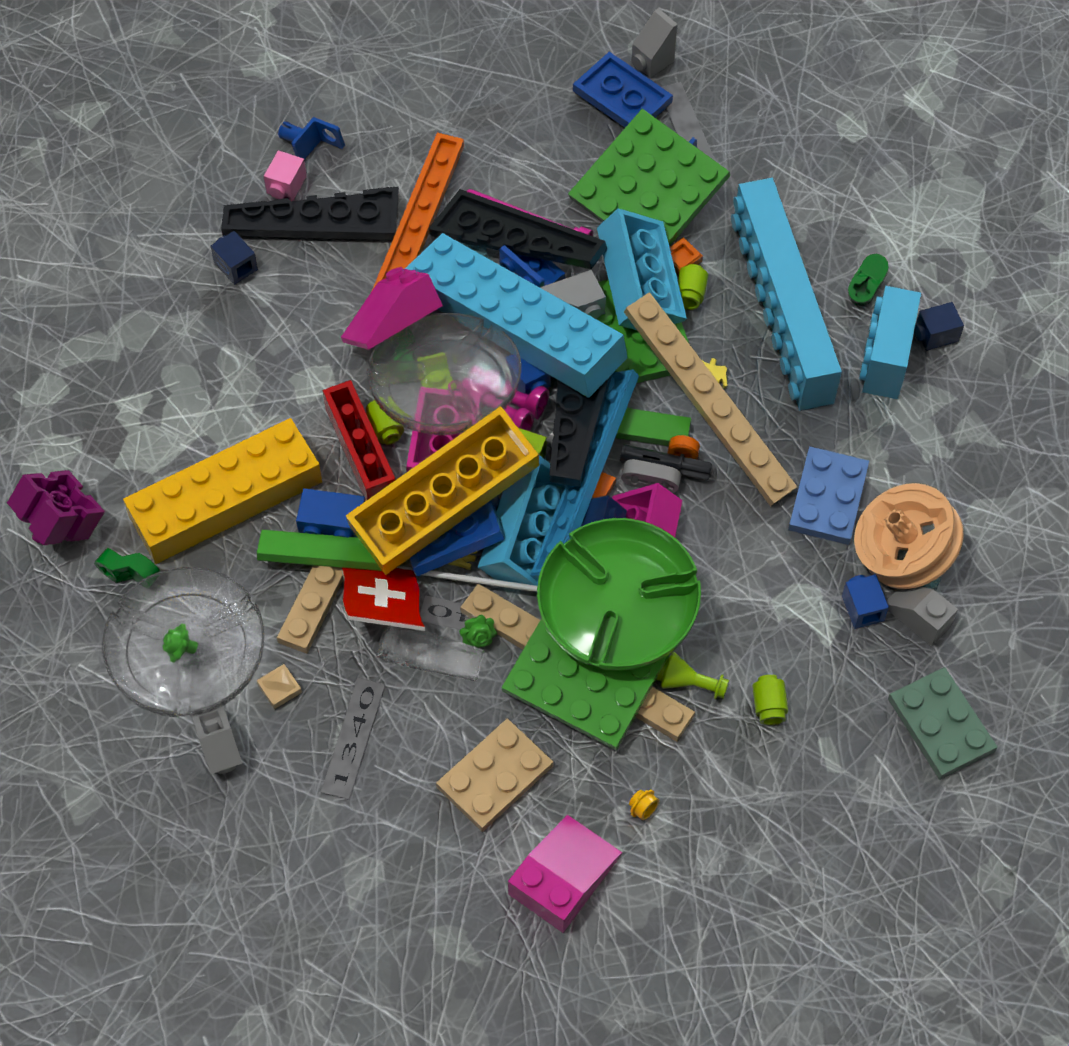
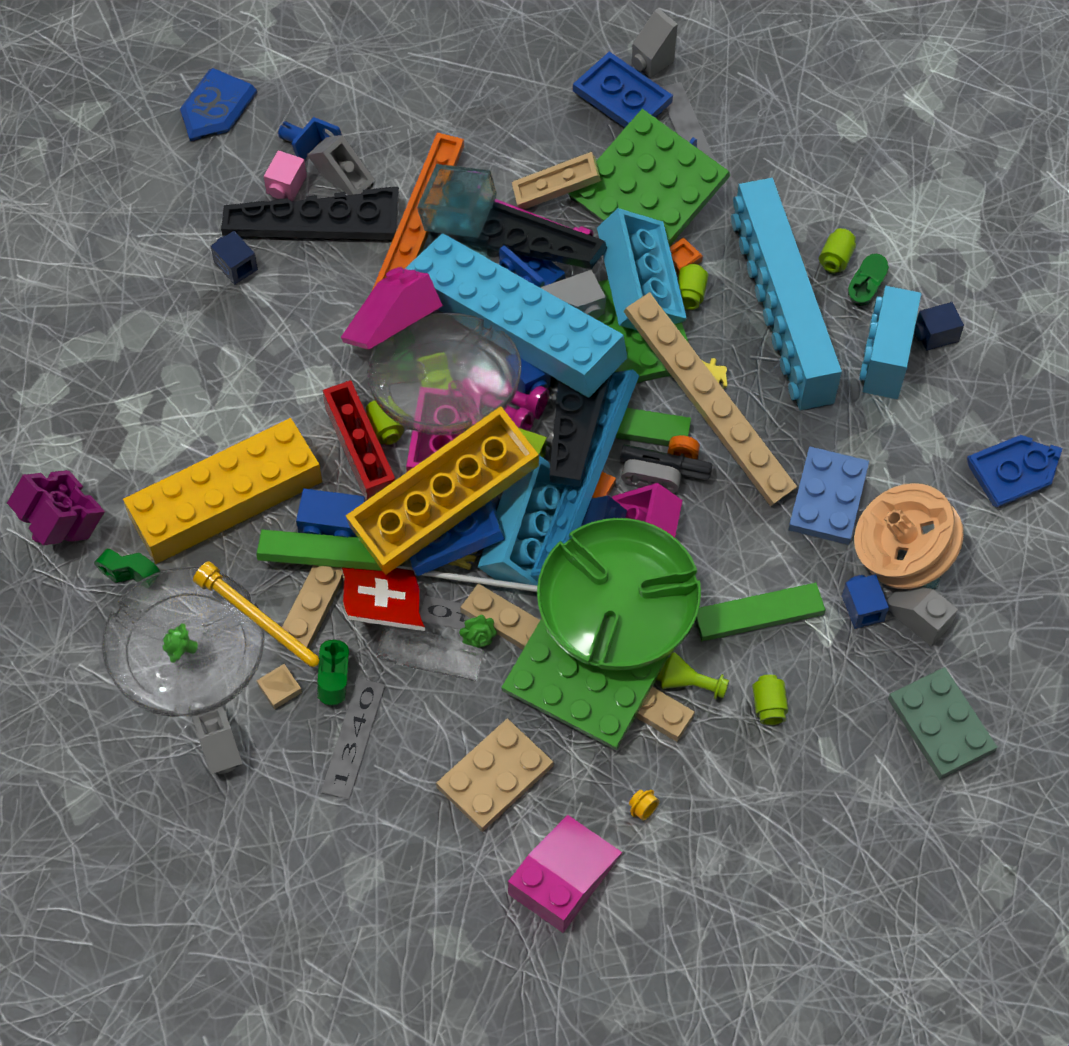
(209, 577): none -> yellow piece
(215, 104): none -> blue tile
(330, 685): none -> green piece
(341, 165): none -> light grey slope
(457, 200): none -> clear light blue brick
(556, 181): none -> tan plate
(759, 611): none -> bright green tile
(837, 250): none -> lime brick
(1014, 468): none -> blue tile

